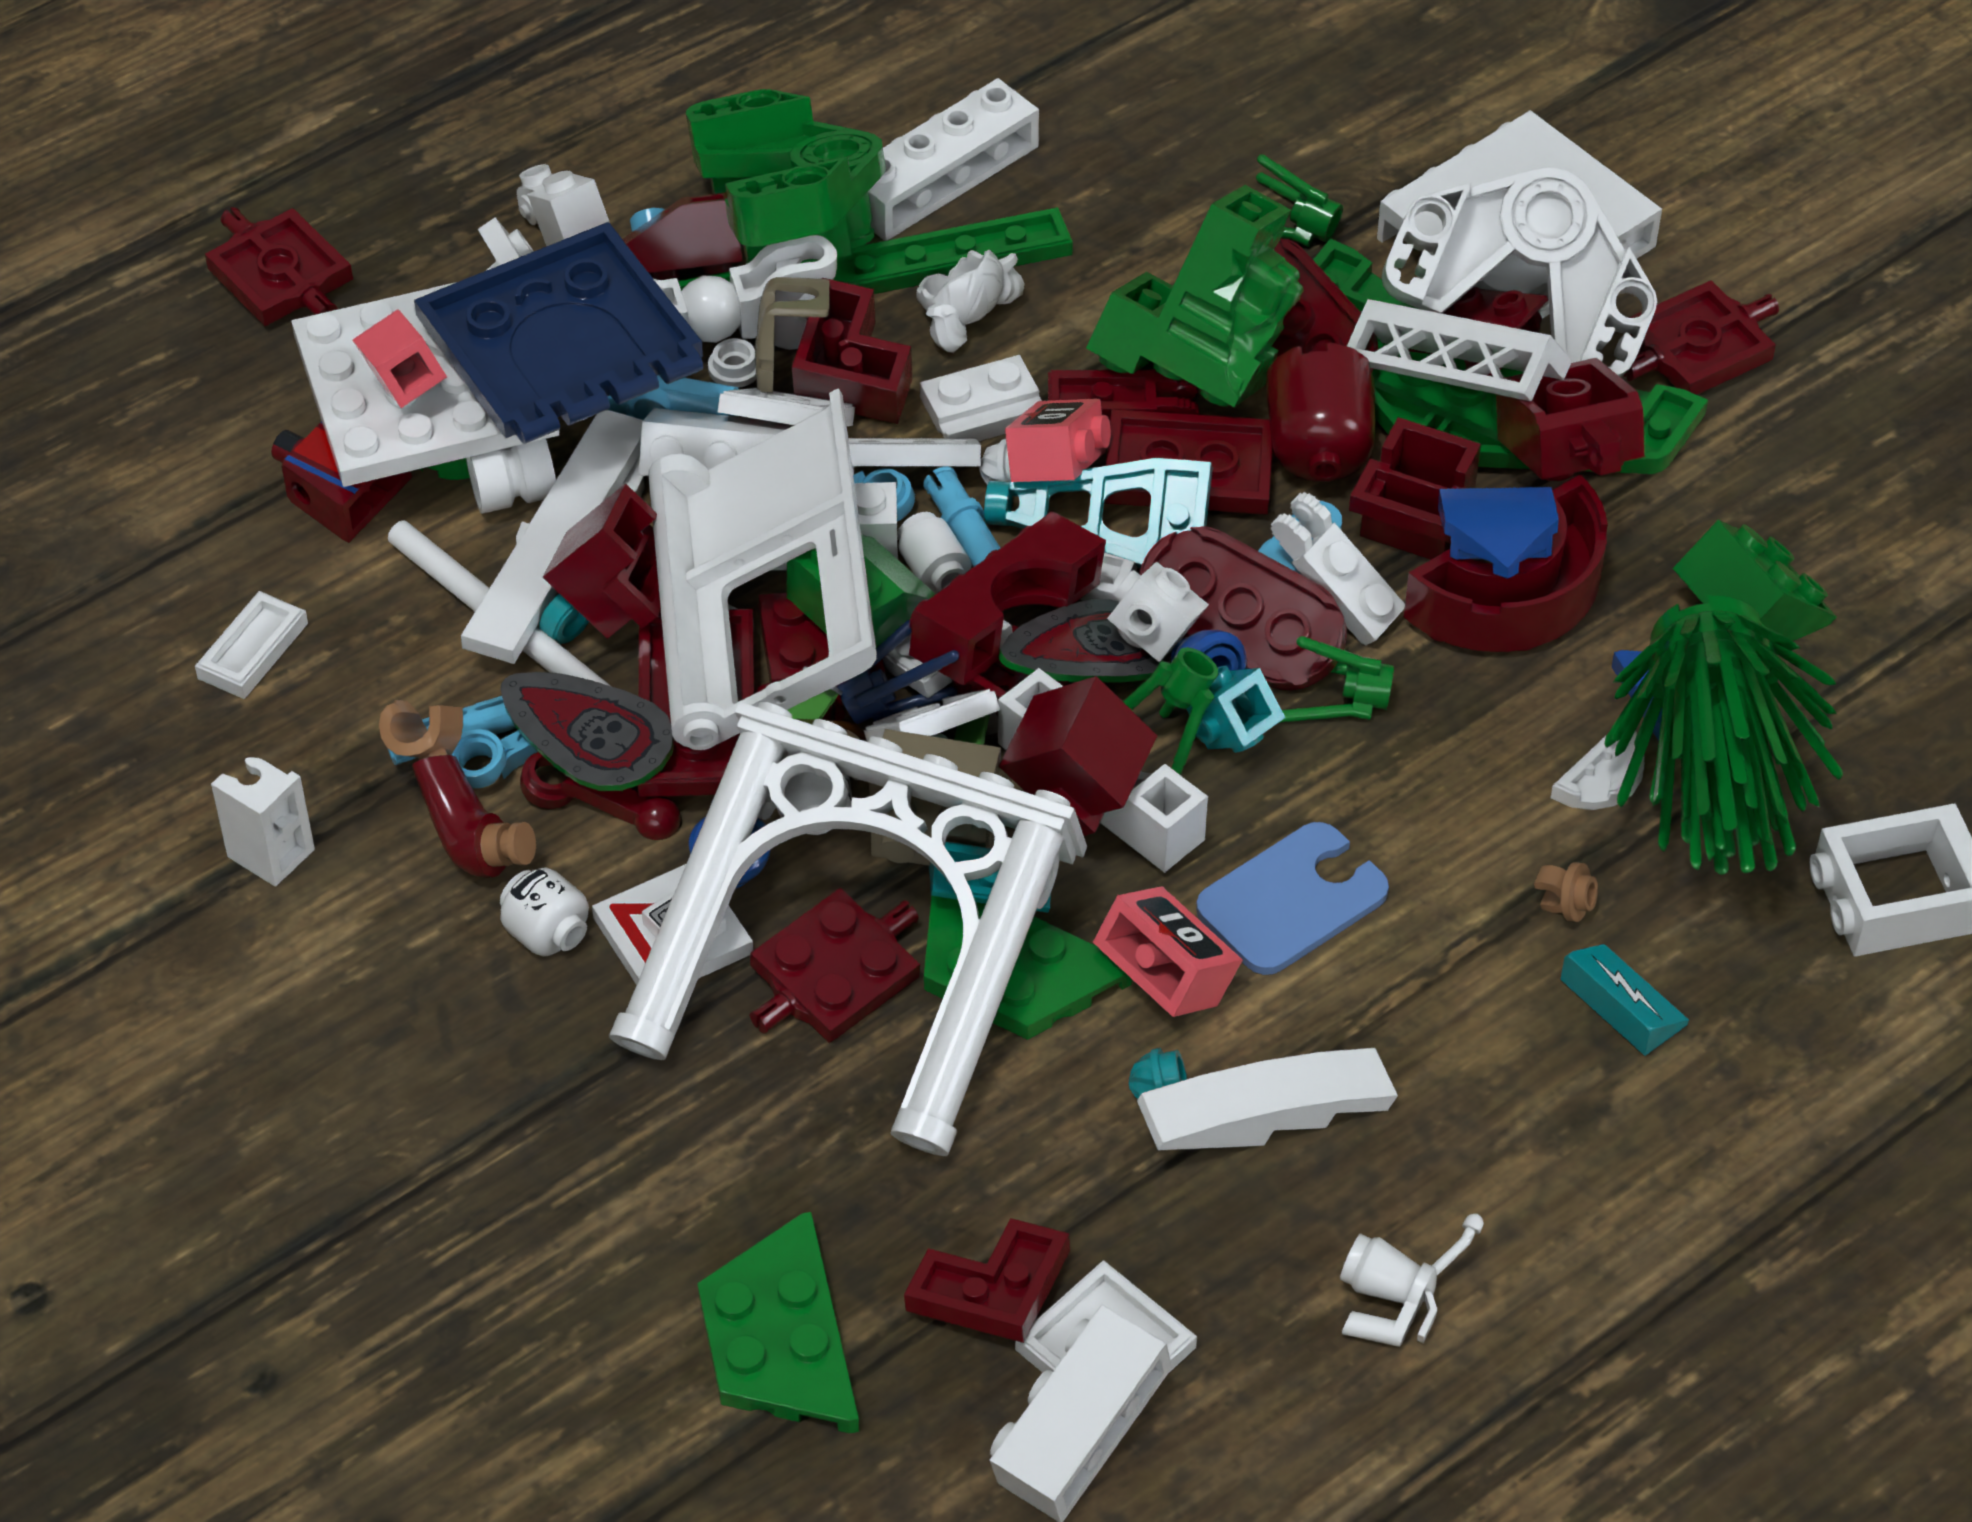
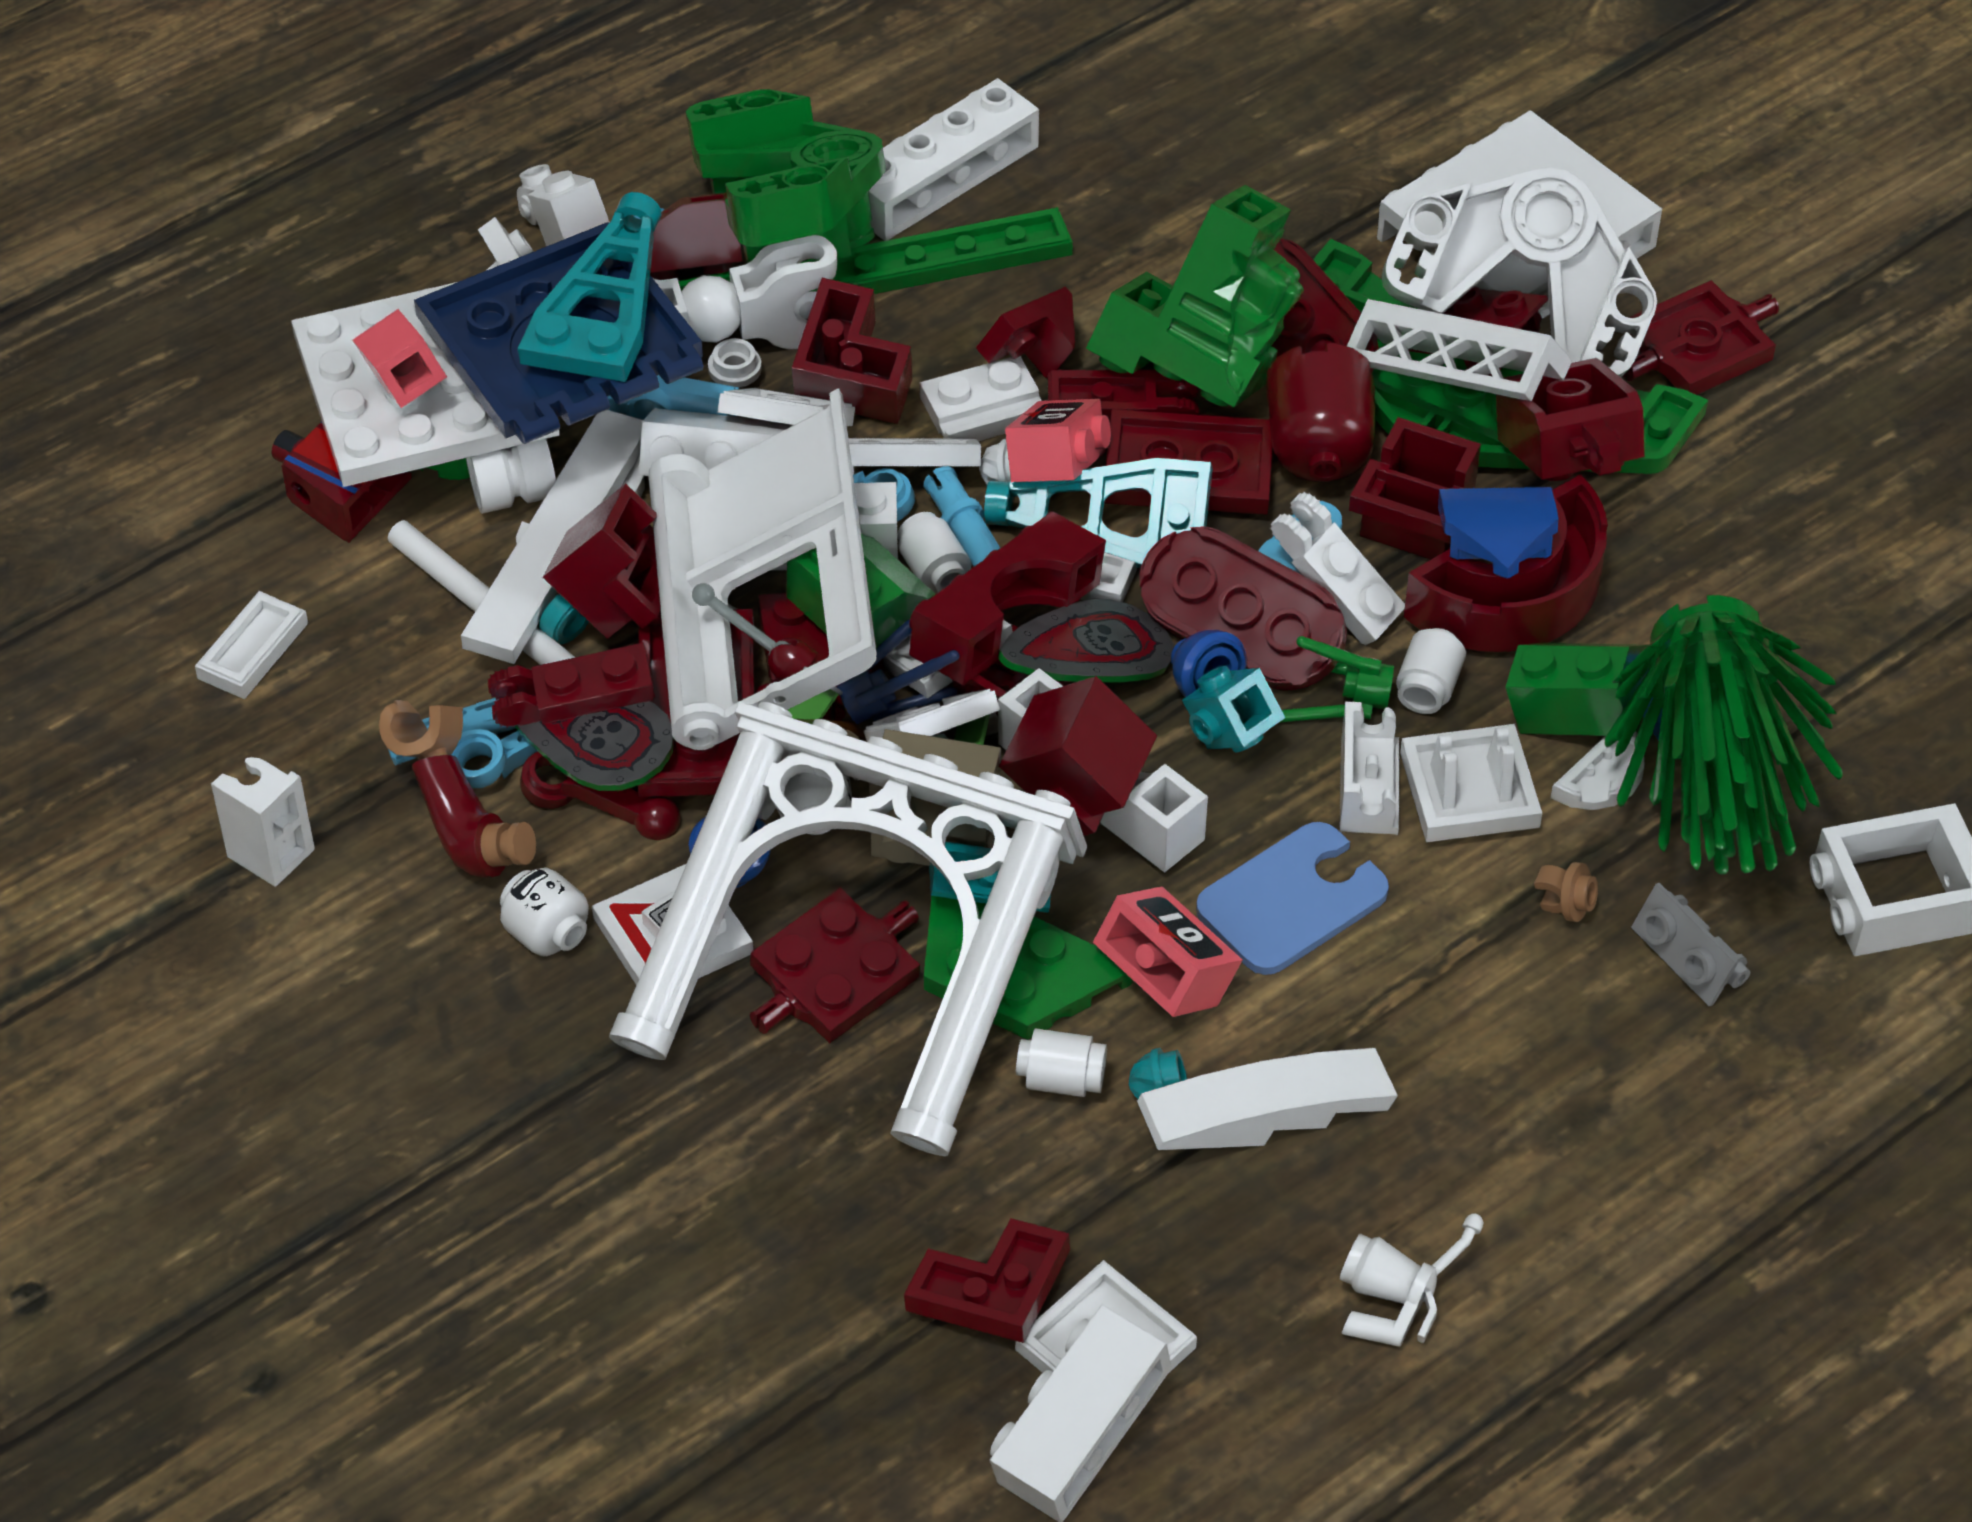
(277, 265): dark red plate -> none
(571, 687): none -> dark red hinge
(591, 345): none -> teal plate
(769, 309): dark tan piece -> none
(777, 1331): green wing -> none
(785, 656): none -> hinge
(967, 295): white hair -> none
(1038, 329): none -> dark red slope
(1062, 1063): none -> white brick
(1155, 609): white brick -> none
(1183, 684): green plant -> none
(1312, 211): green plant -> none
(1369, 773): none -> white hinge
(1430, 670): none -> white brick
(1470, 783): none -> white plate
(1569, 687): none -> green slope
(1622, 997): teal slope -> none
(1688, 946): none -> light grey hinge
(1760, 574): green slope -> none

